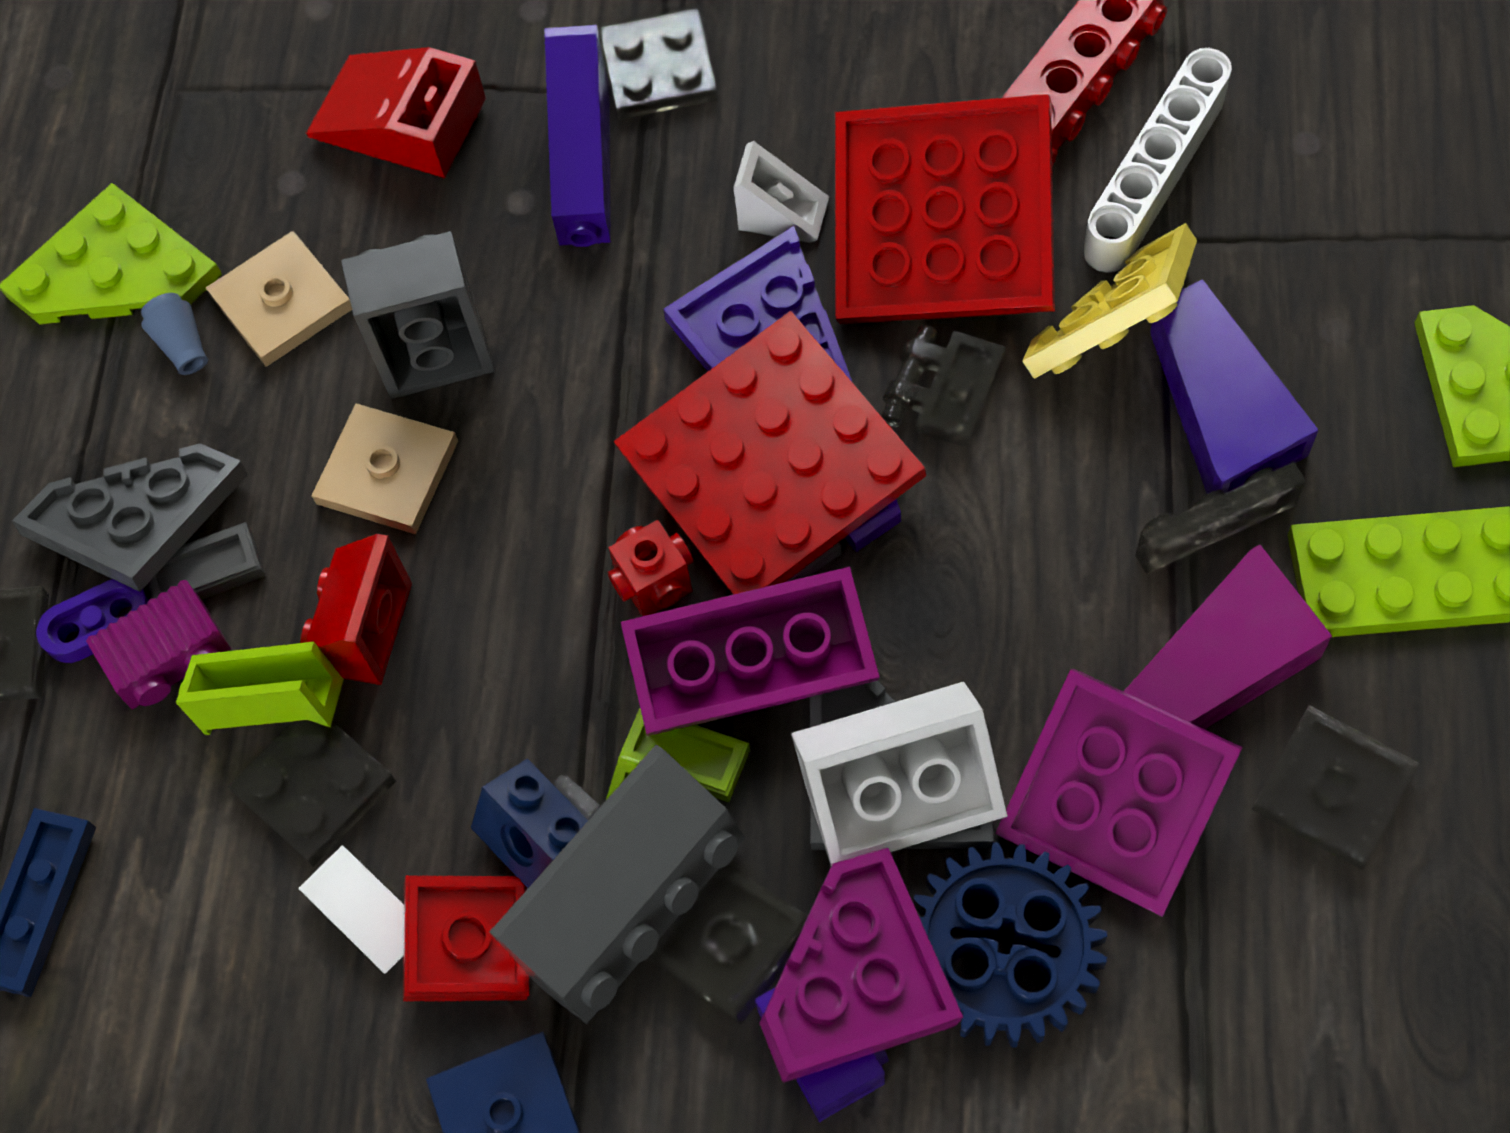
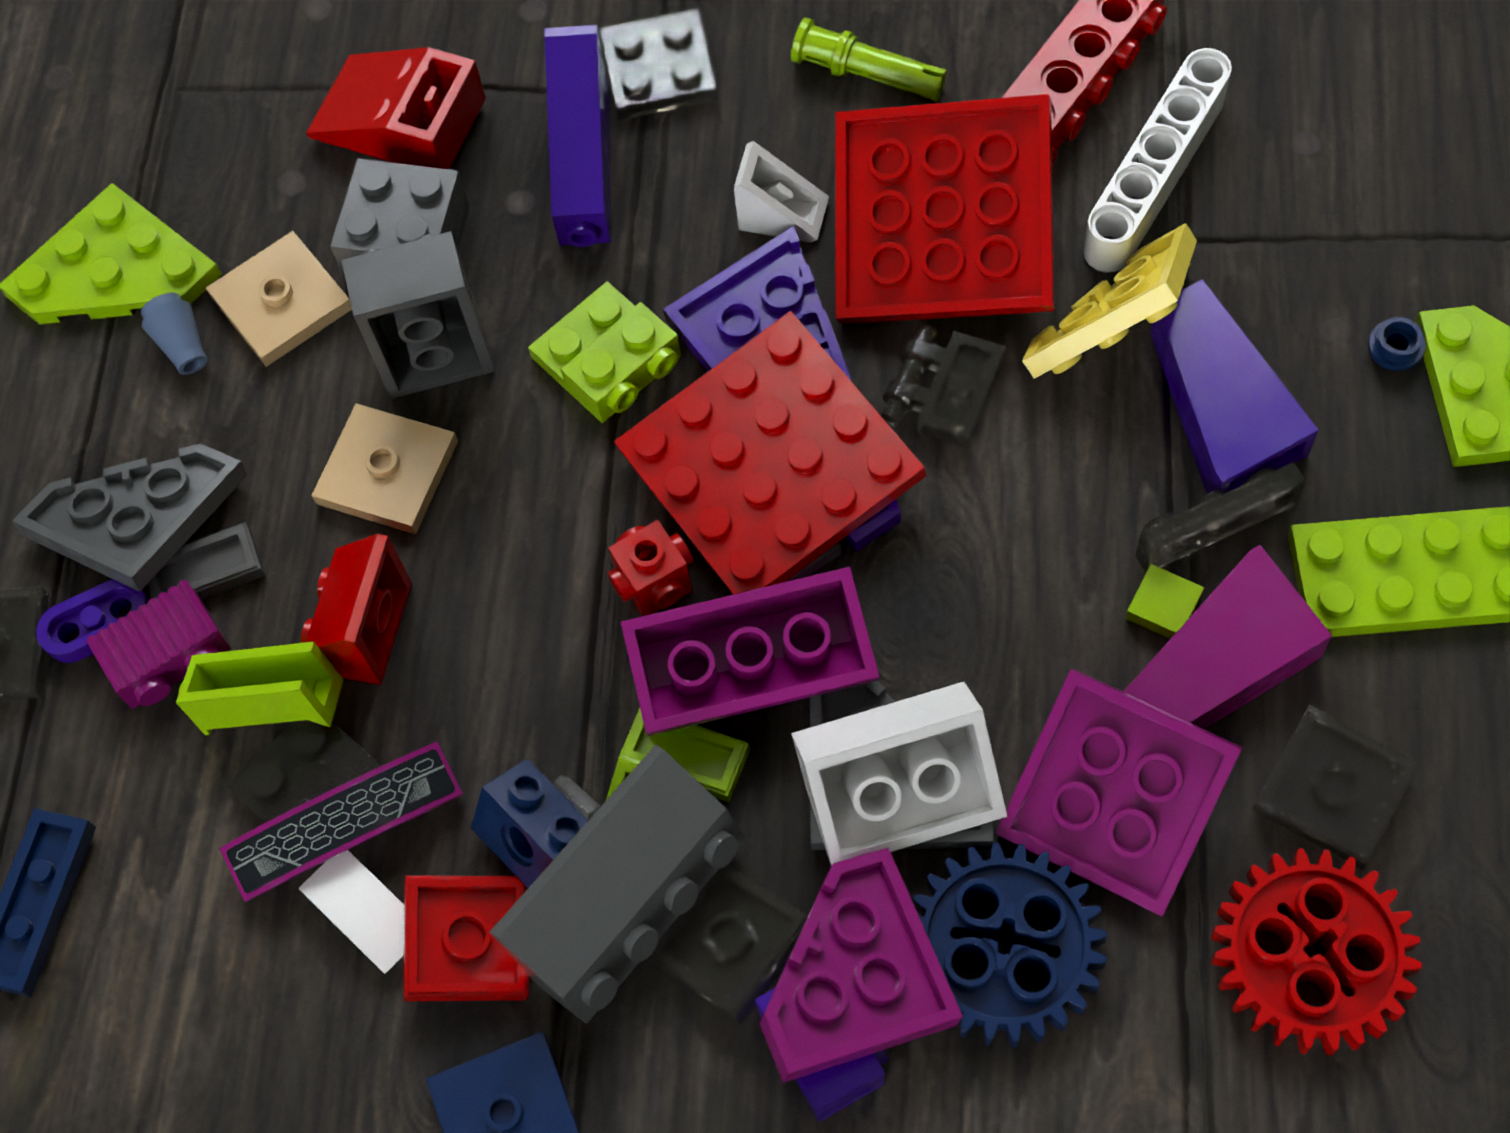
(340, 820): none -> slope
(396, 205): none -> brick
(607, 351): none -> lime plate
(845, 54): none -> lime pin
(1163, 601): none -> lime tile
(1359, 920): none -> red gear
(1401, 332): none -> dark blue plate

